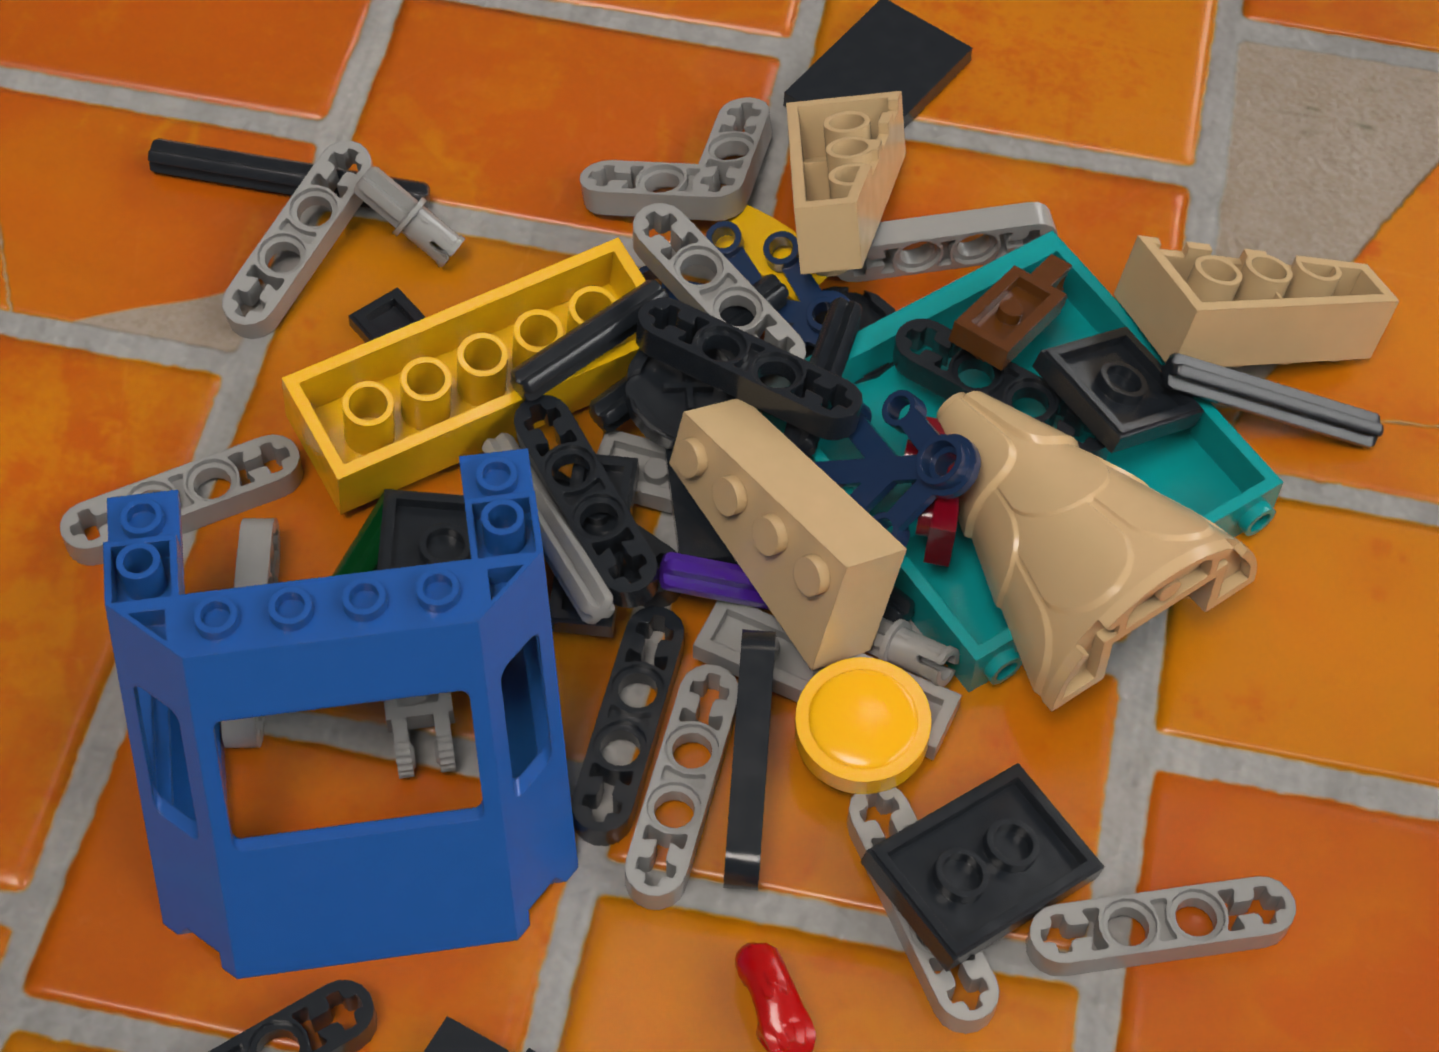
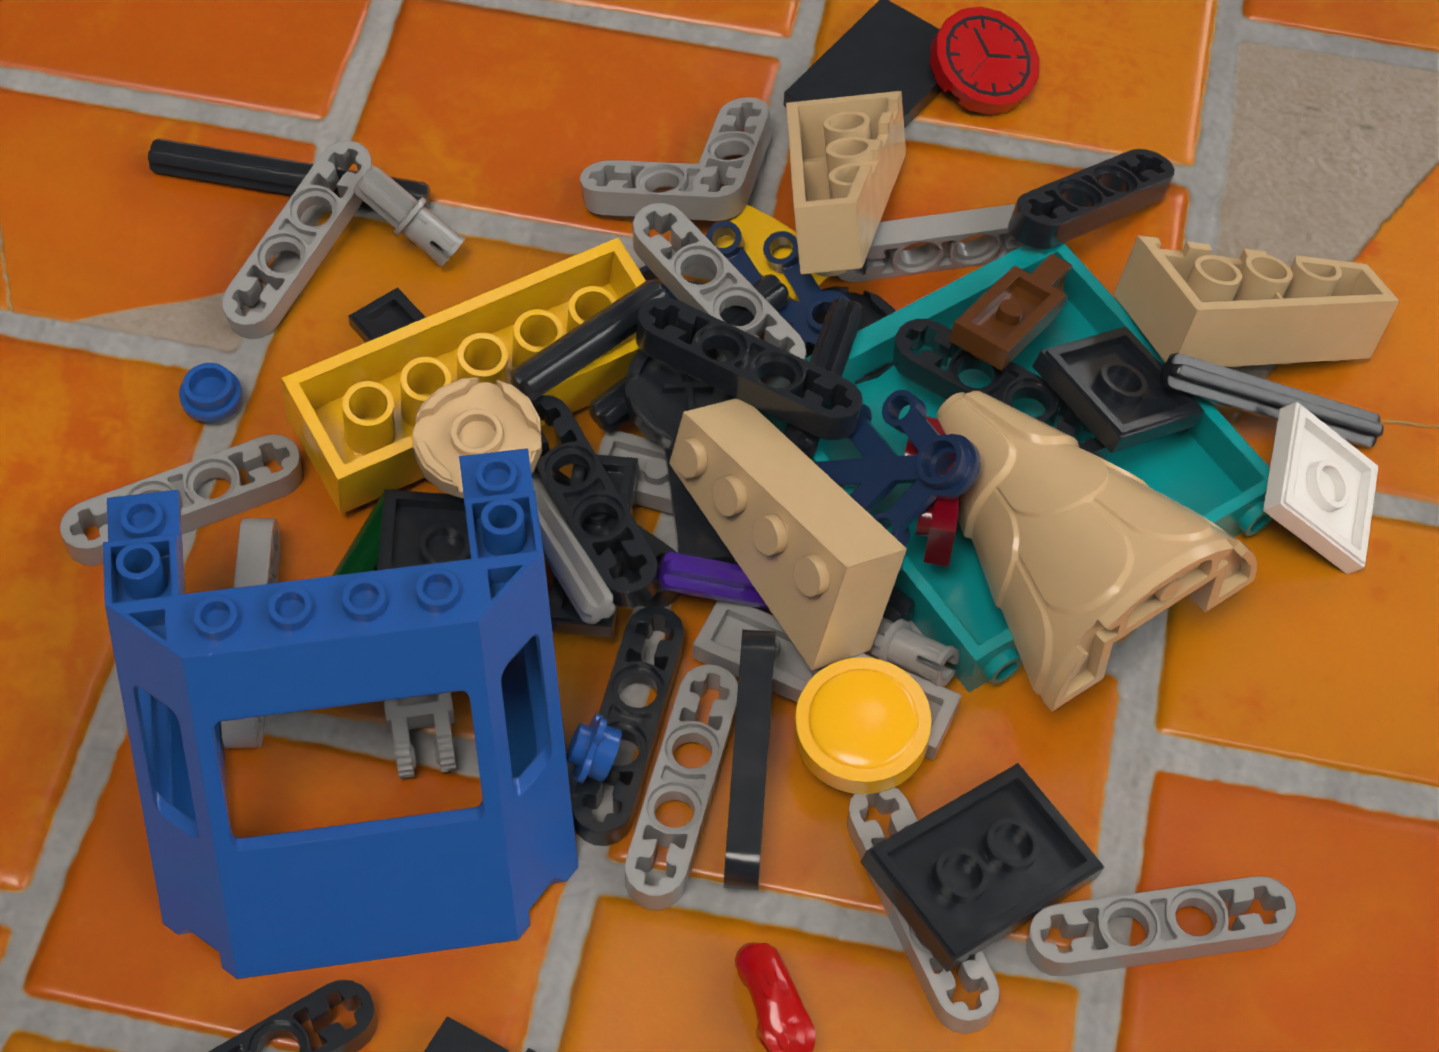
(210, 393): none -> blue plate
(471, 421): none -> tan tile
(593, 749): none -> blue plate
(984, 60): none -> red tile
(1090, 198): none -> black beam
(1321, 488): none -> white tile

